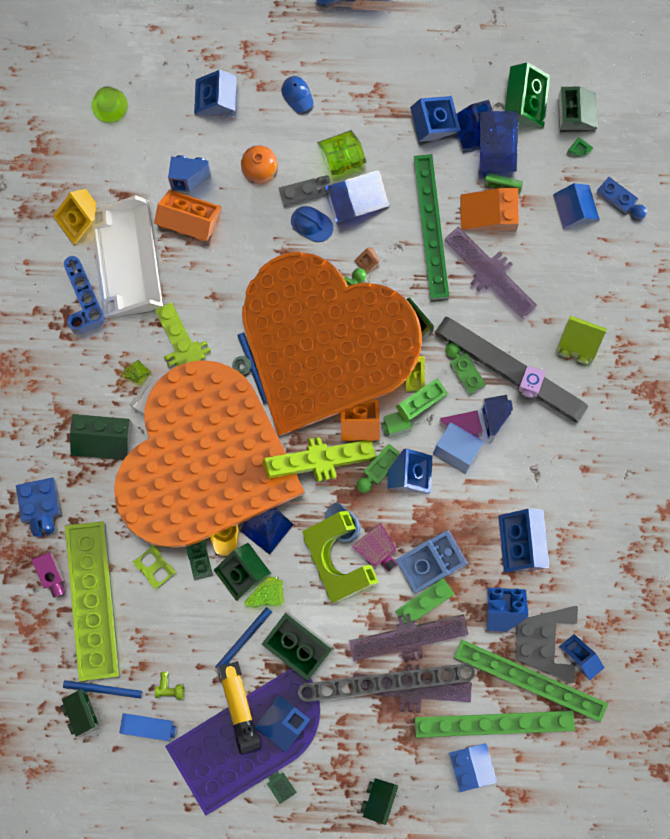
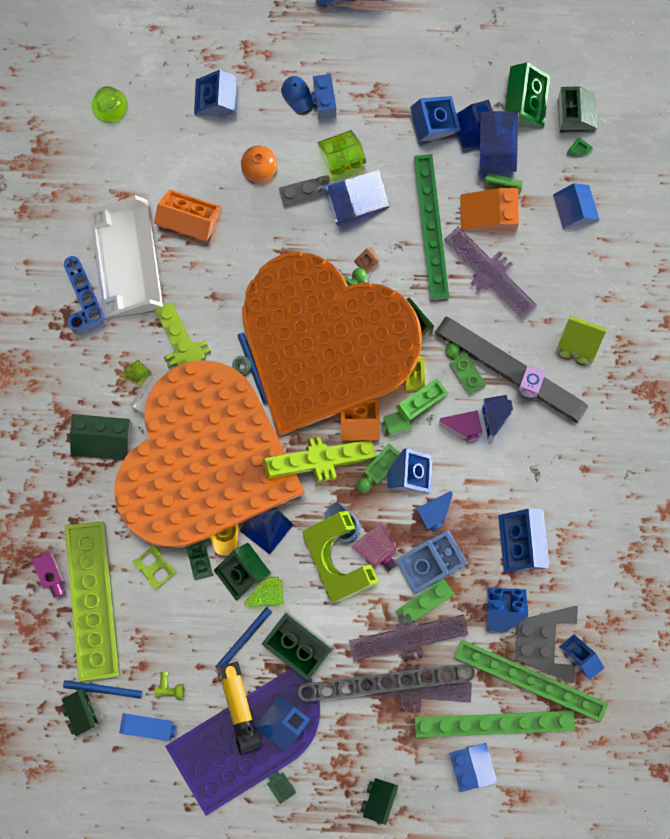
(38, 505): blue plate -> none
(76, 214): yellow slope -> none
(188, 173): blue slope -> none
(312, 223): blue piece -> none
(324, 96): none -> blue brick
(434, 512): none -> blue slope
(458, 447): medium blue slope -> none
(621, 198): blue plate -> none

